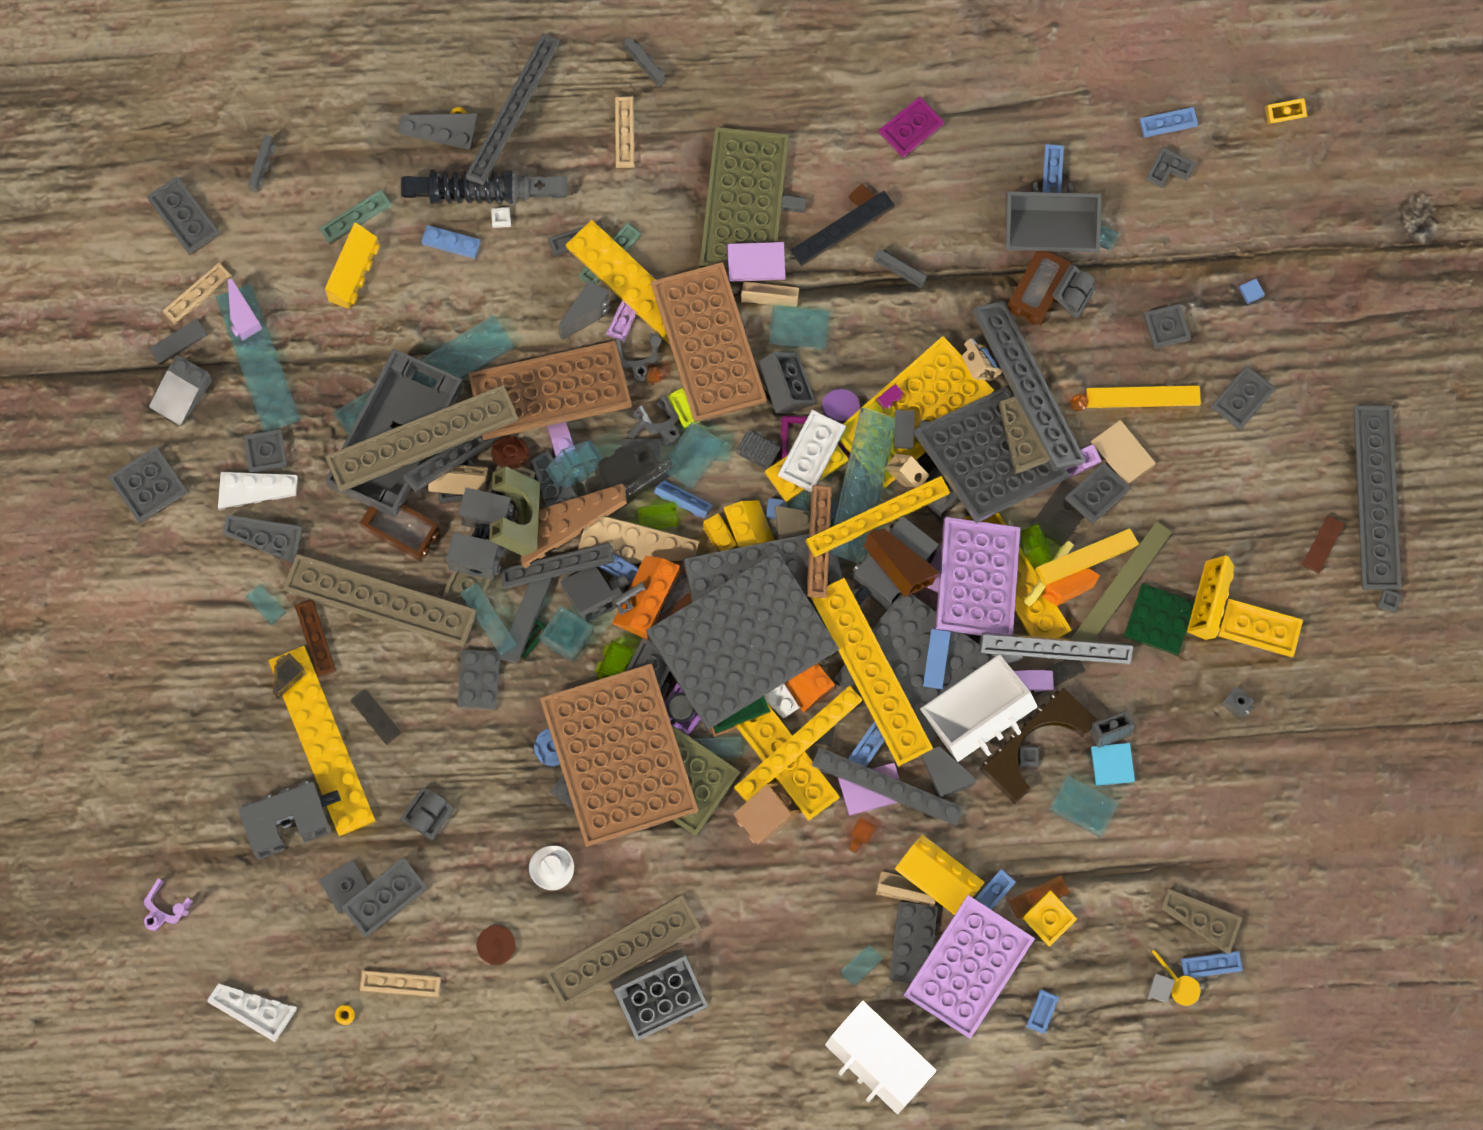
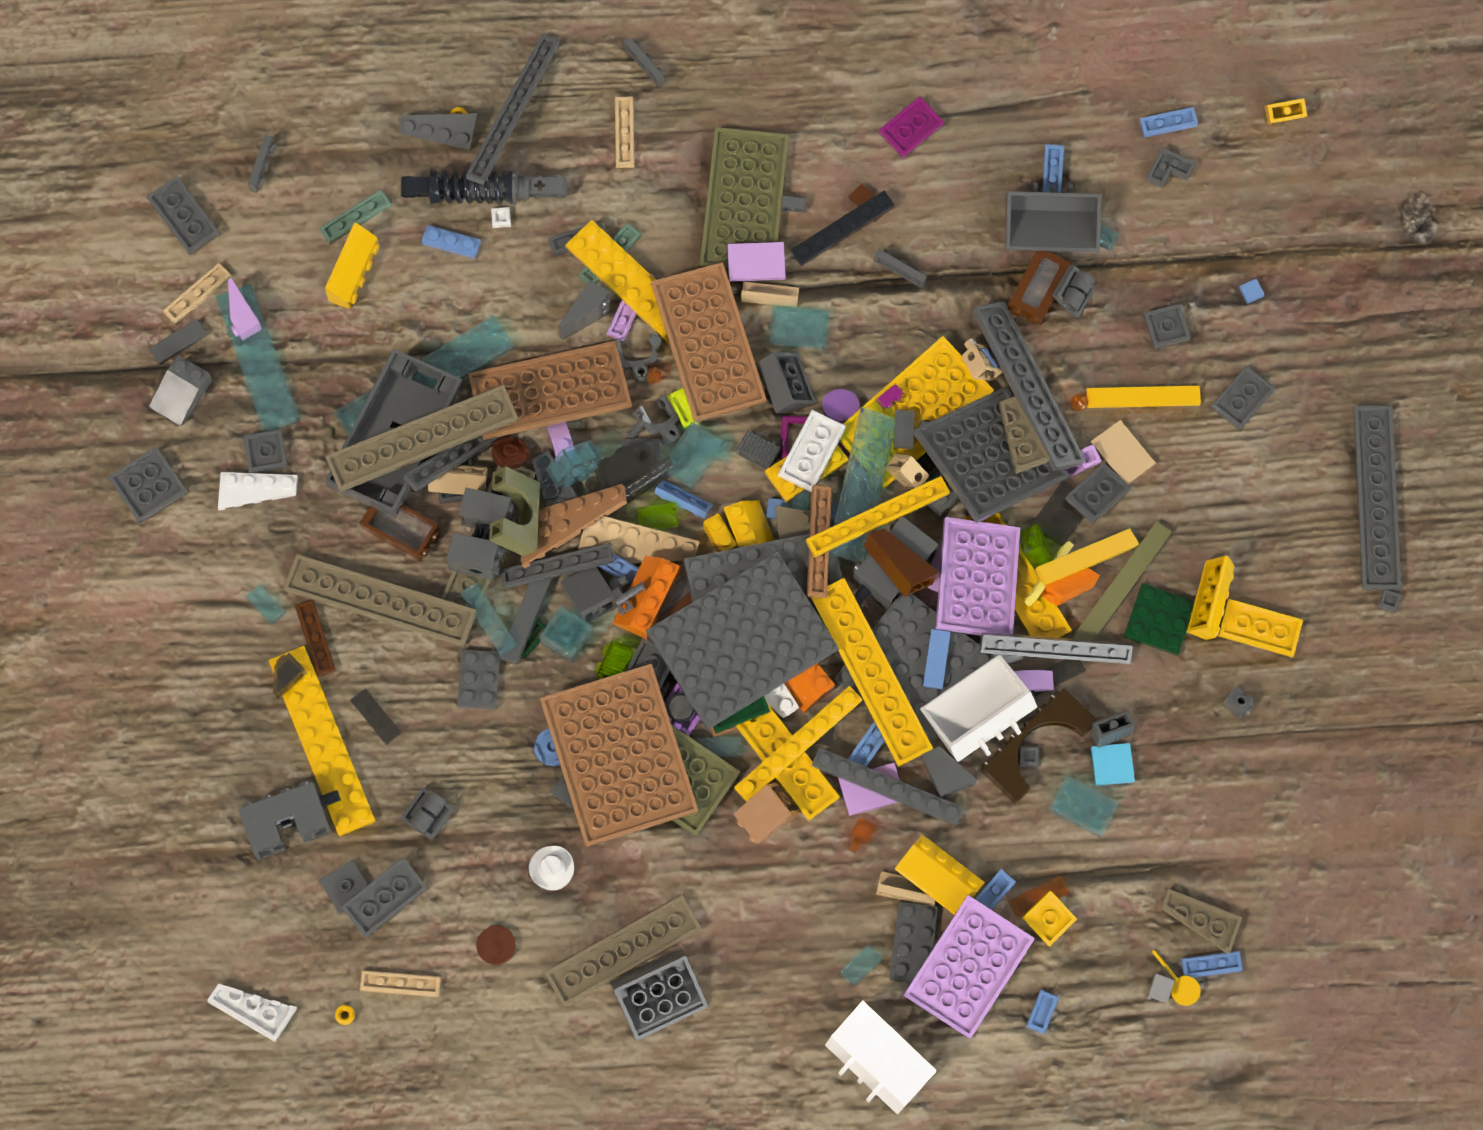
(159, 916): lavender piece -> none
(271, 537): dark grey wing -> none
(1323, 544): copper tile -> none

